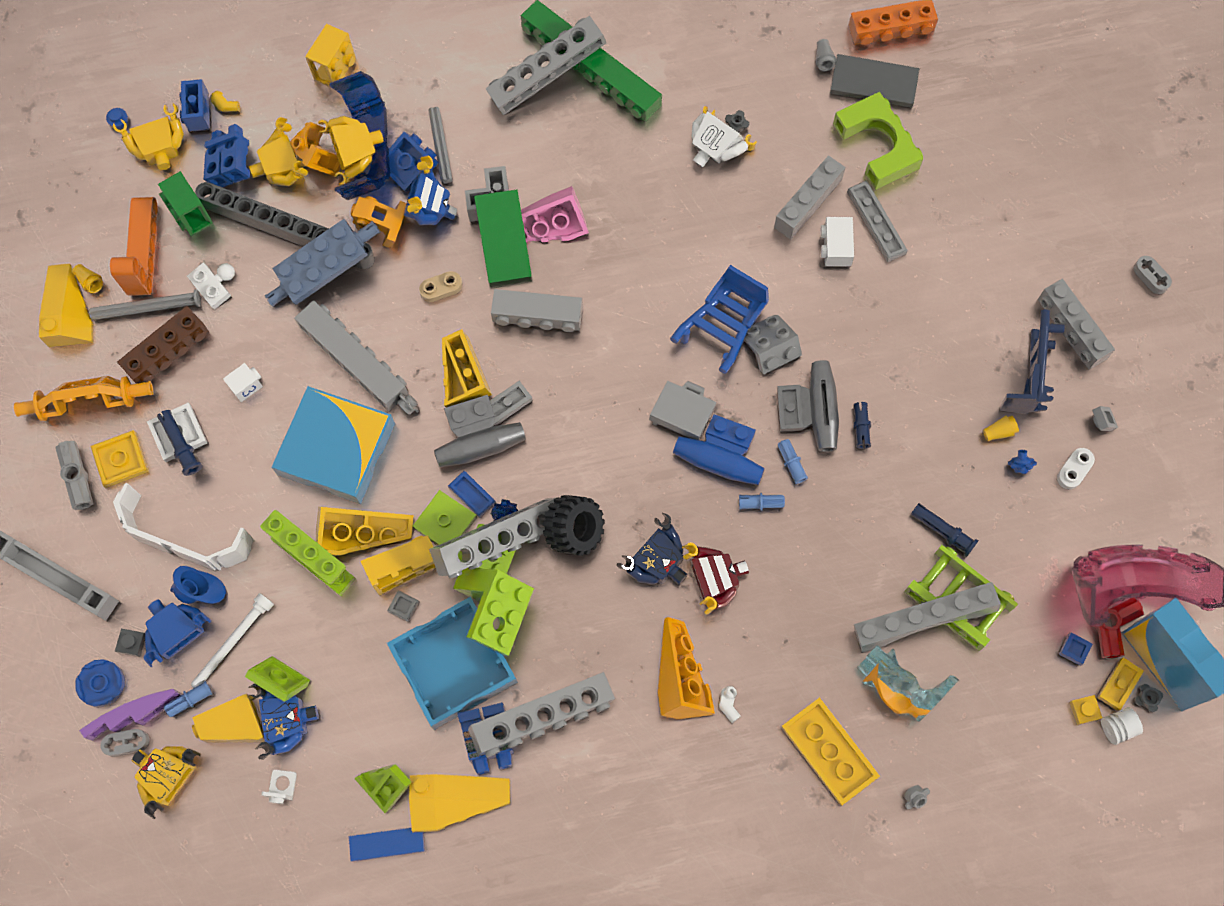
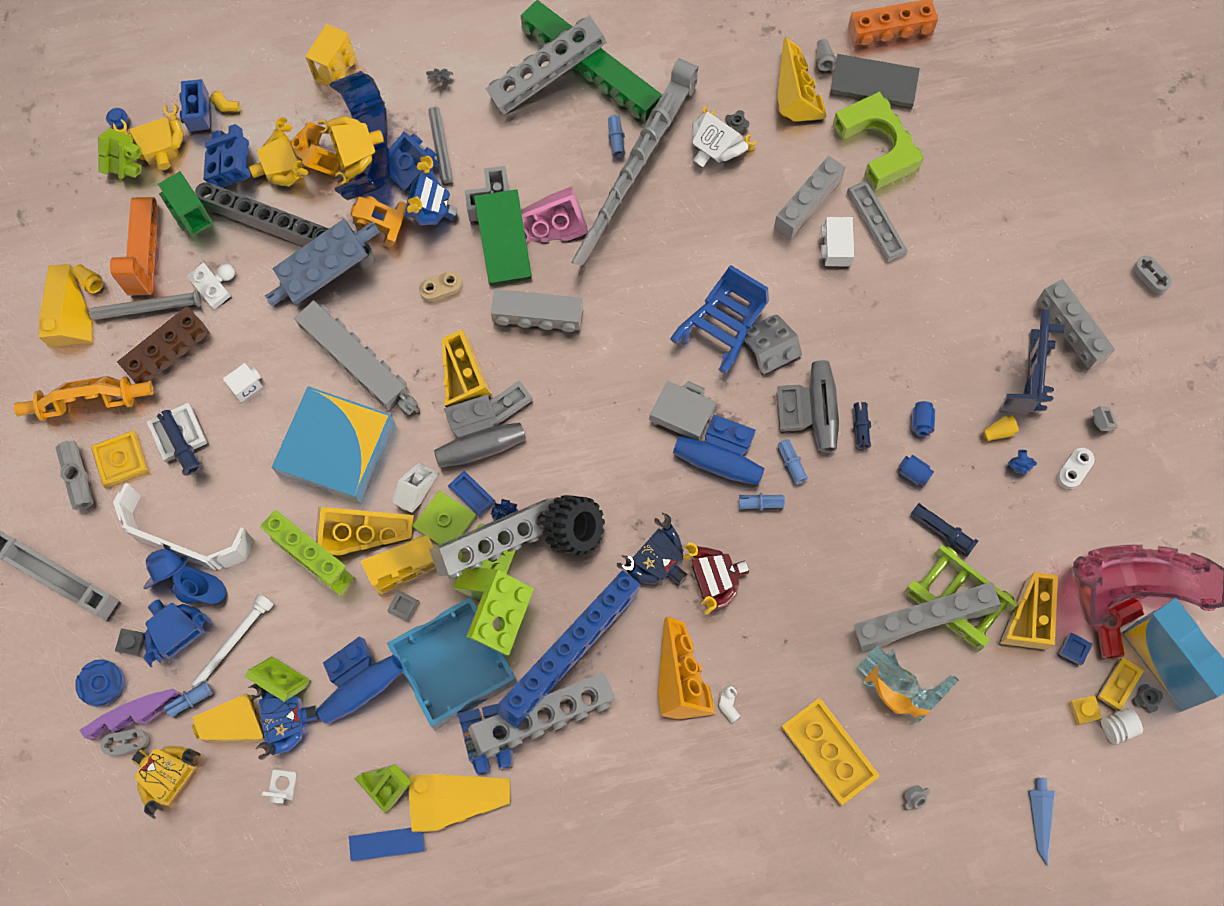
(117, 154): none -> lime hips
(162, 565): none -> blue piece
(356, 679): none -> blue plate
(414, 487): none -> white slope
(439, 75): none -> dark grey plant
(567, 649): none -> blue brick
(616, 136): none -> medium blue axle
(682, 83): none -> light grey piece
(795, 88): none -> yellow wedge
(916, 470): none -> blue brick
(923, 418): none -> blue brick
(1035, 615): none -> yellow wedge
(1042, 808): none -> medium blue bar

